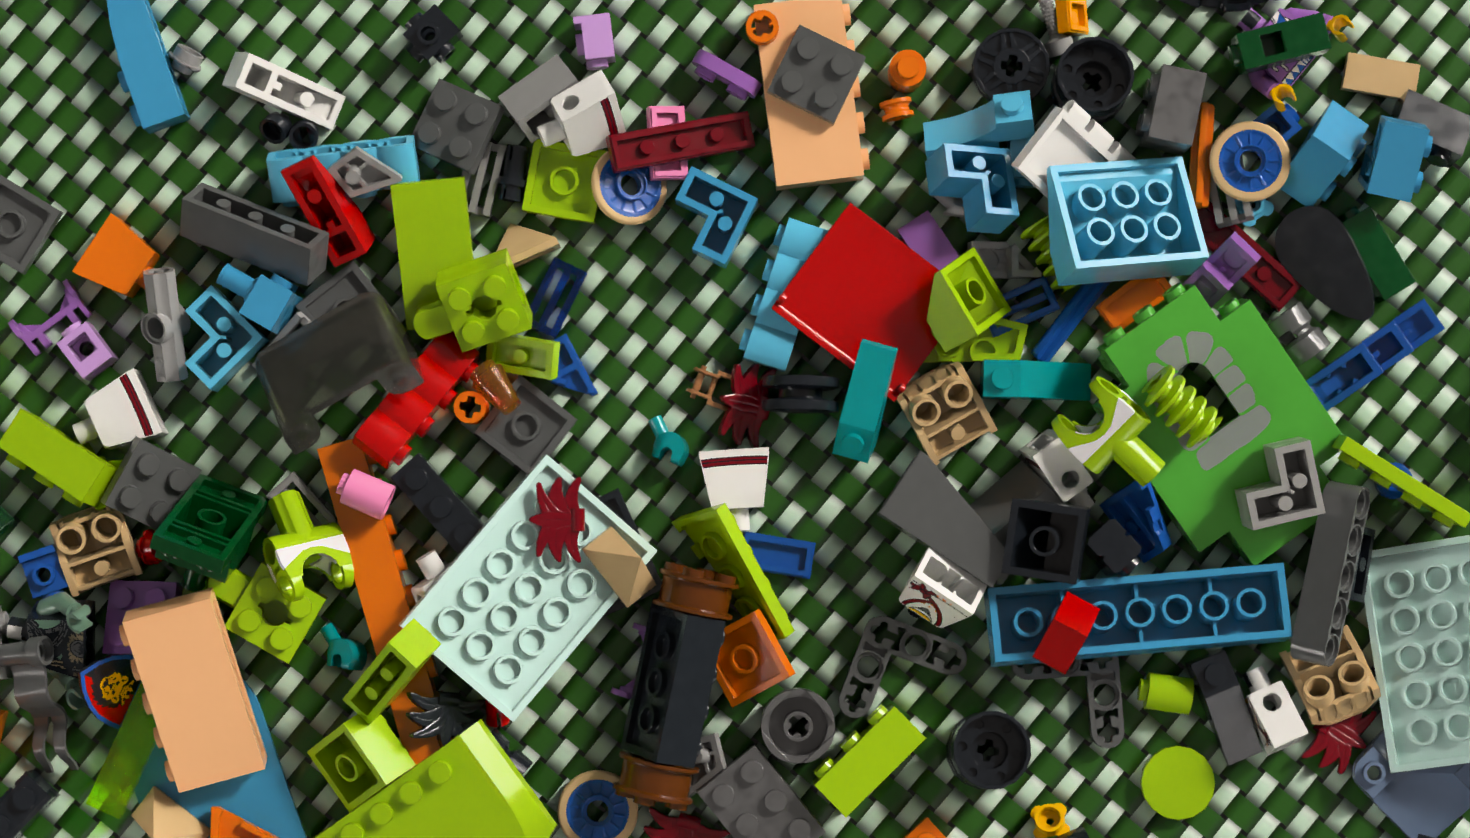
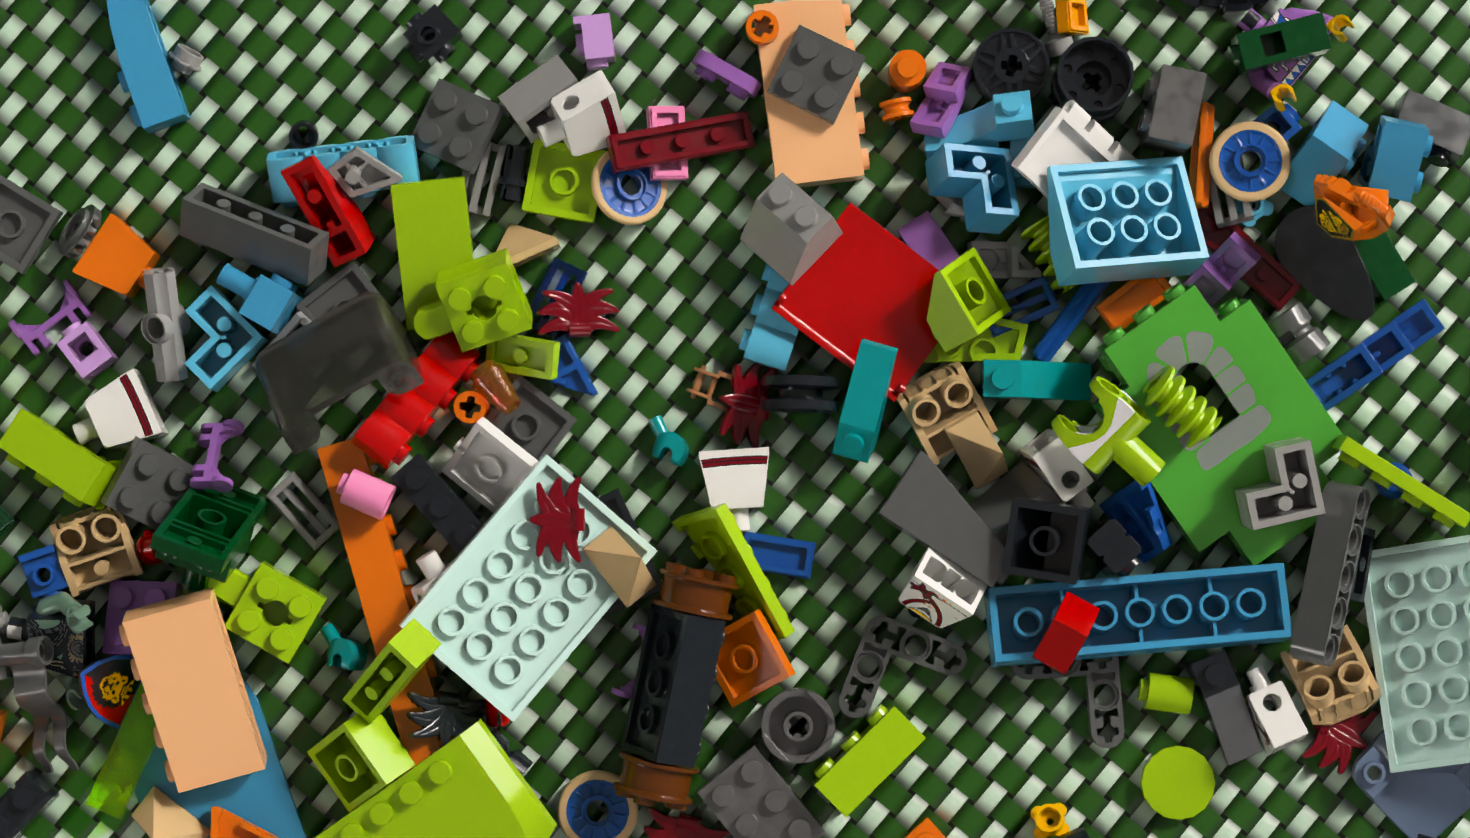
(79, 231): none -> dark grey gear
(212, 437): none -> medium lavender piece
(273, 124): black hinge -> none
(283, 90): white slope -> none
(304, 547): lime connector -> none
(488, 464): none -> white plate
(577, 312): none -> dark red piece
(709, 761): light grey piece -> none
(725, 211): dark azure brick -> none
(789, 229): none -> light grey slope
(944, 97): none -> medium lavender slope
(977, 449): none -> tan slope
(1003, 735): black wheel -> none
(1351, 210): none -> orange helmet
(1378, 76): tan tile -> none

